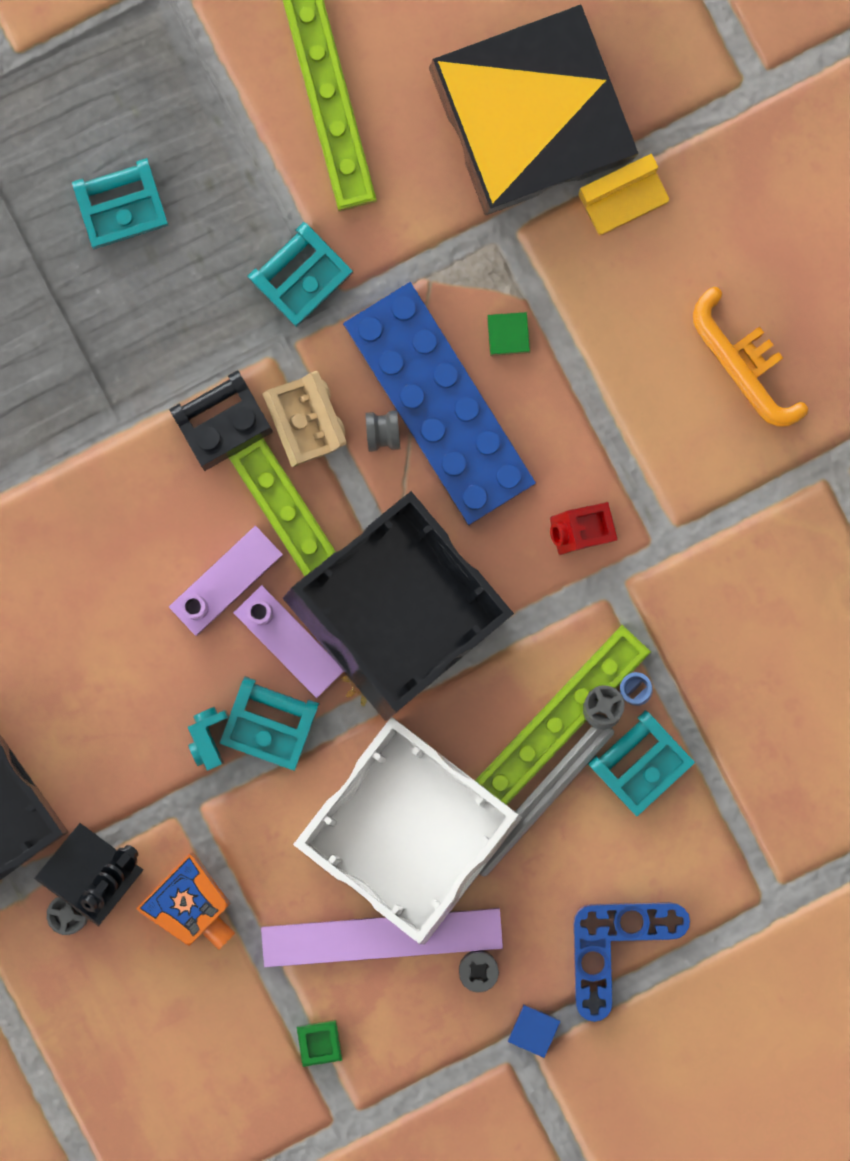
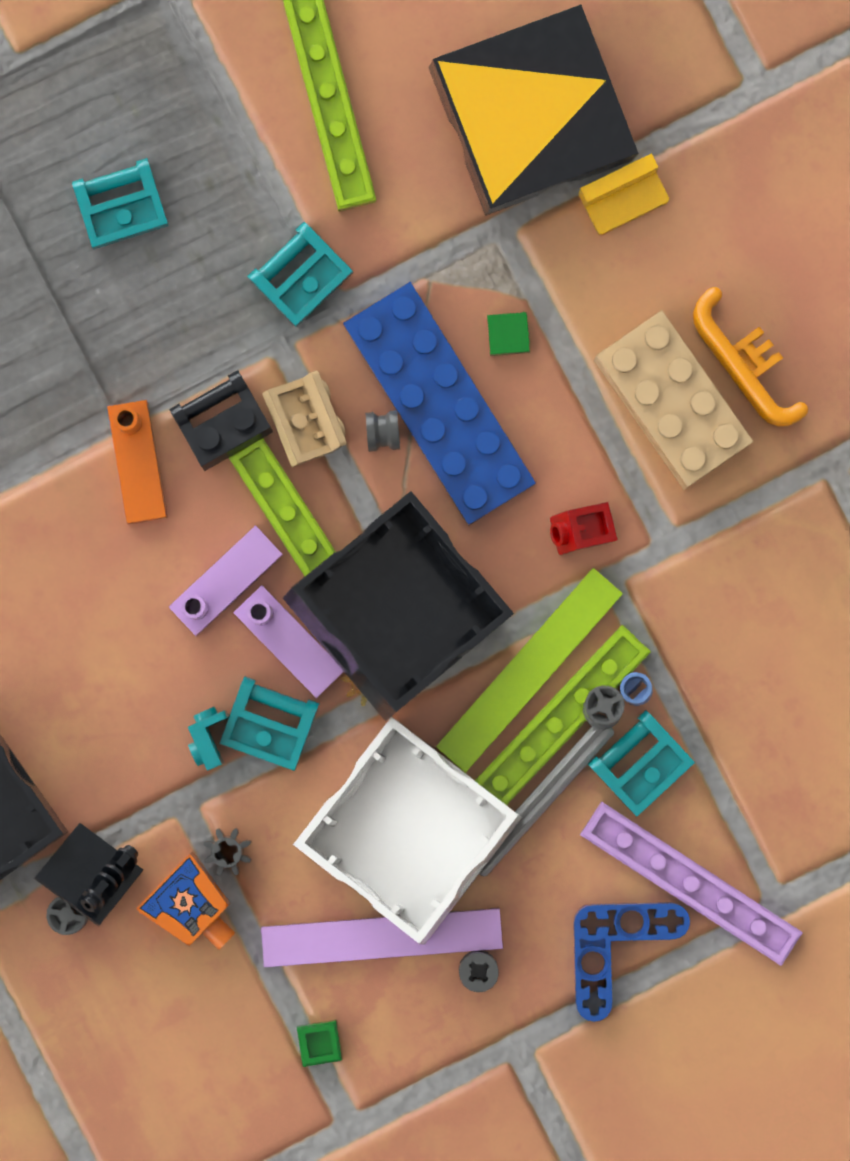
(137, 462): none -> orange piece
(224, 862): none -> dark grey gear
(529, 670): none -> lime tile
(533, 1031): blue tile -> none
(672, 400): none -> tan brick
(691, 883): none -> lavender tile

